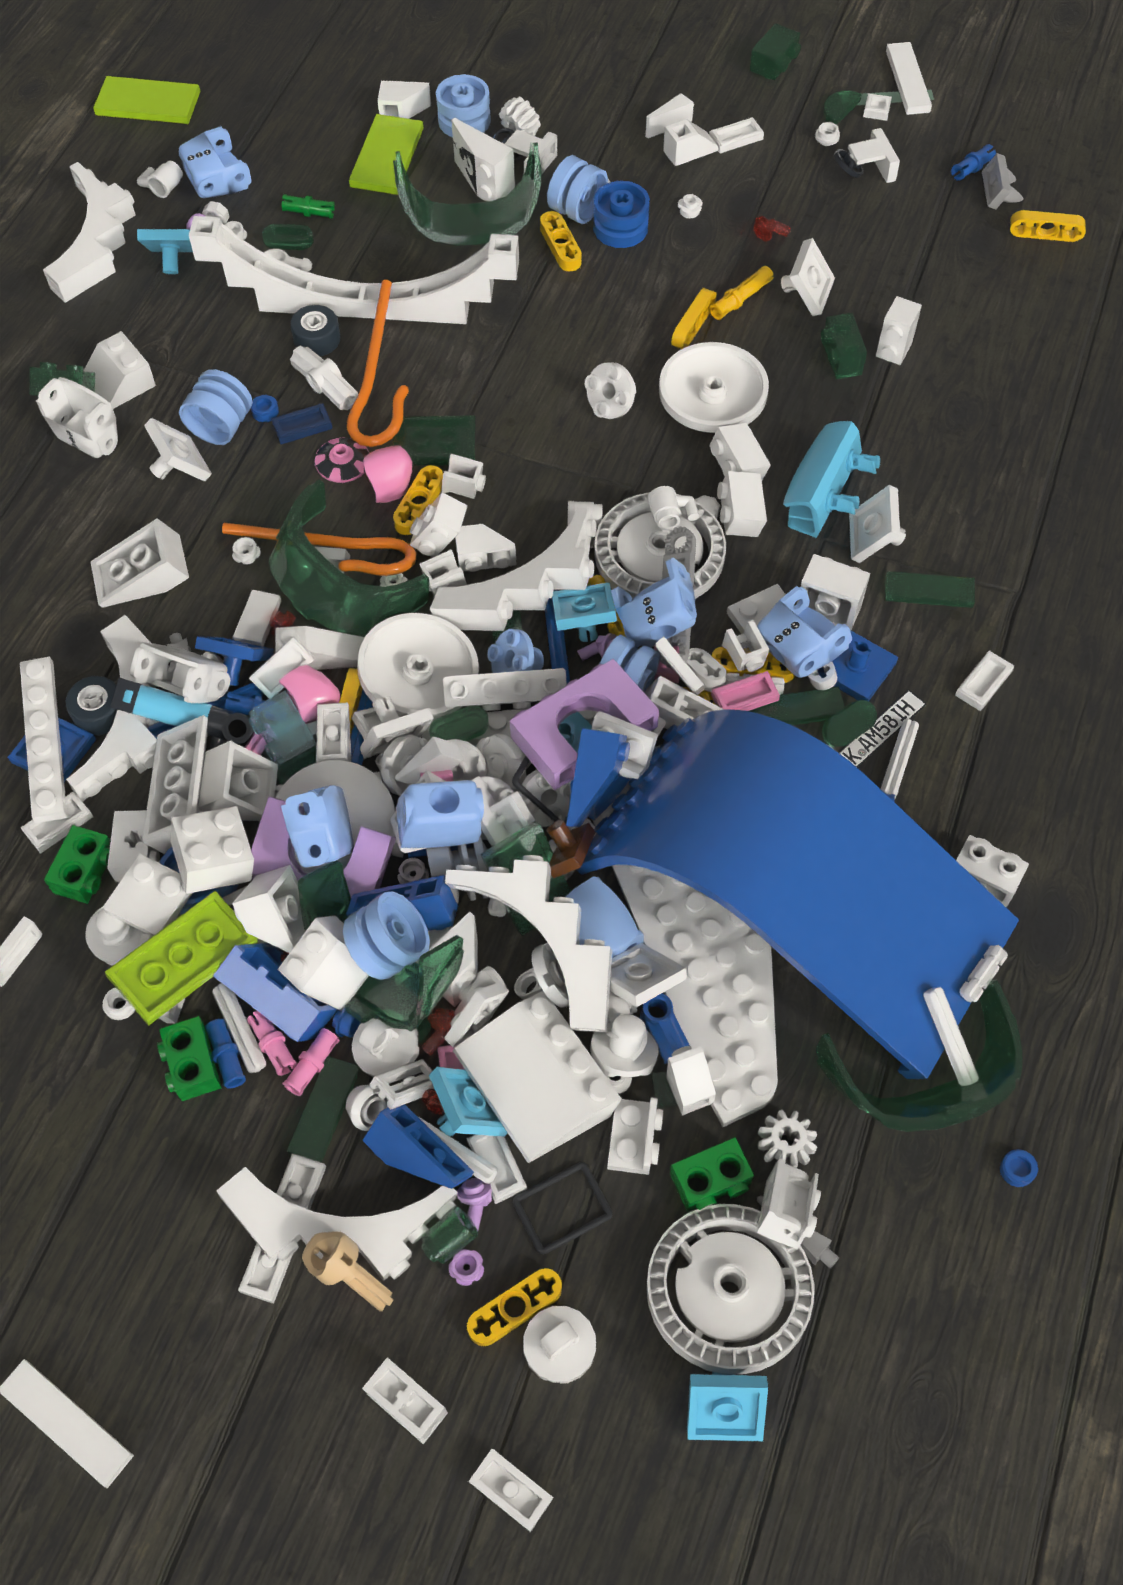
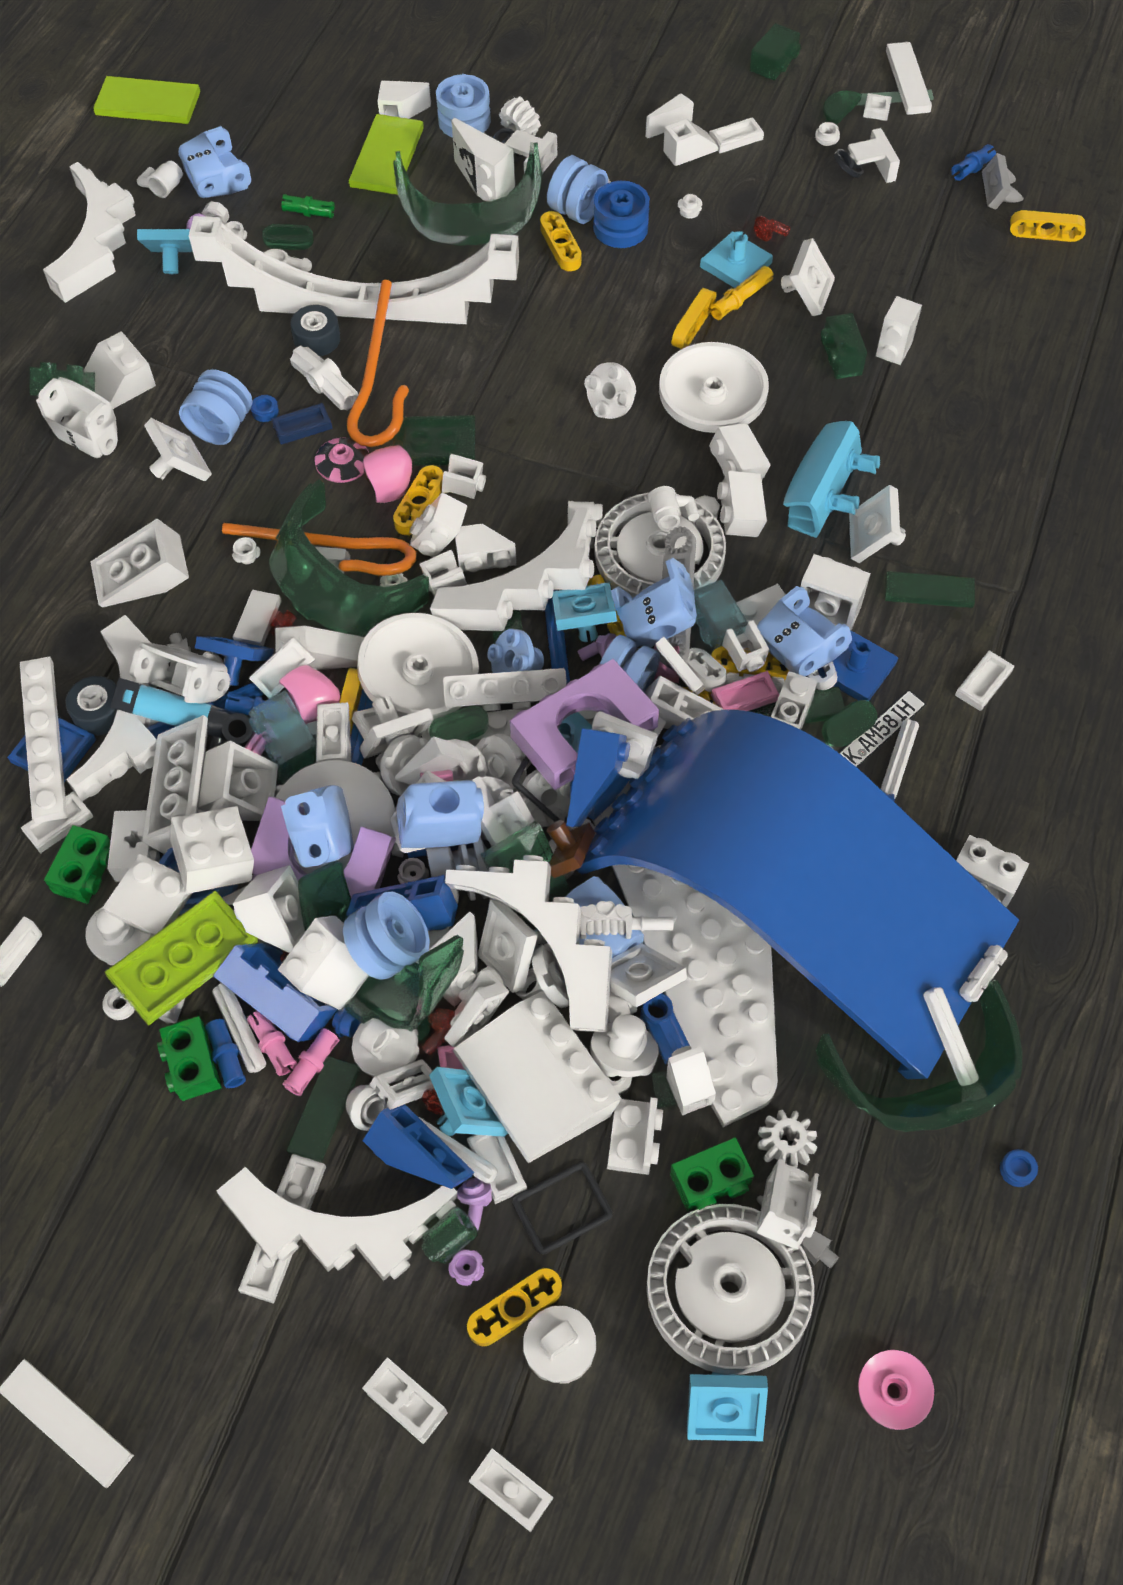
(340, 1264): tan piece -> none
(508, 945): none -> white tile
(608, 919): none -> white piece
(717, 613): none -> clear light blue brick
(735, 259): none -> medium azure tile
(794, 699): none -> white slope
(913, 1382): none -> bright pink dish

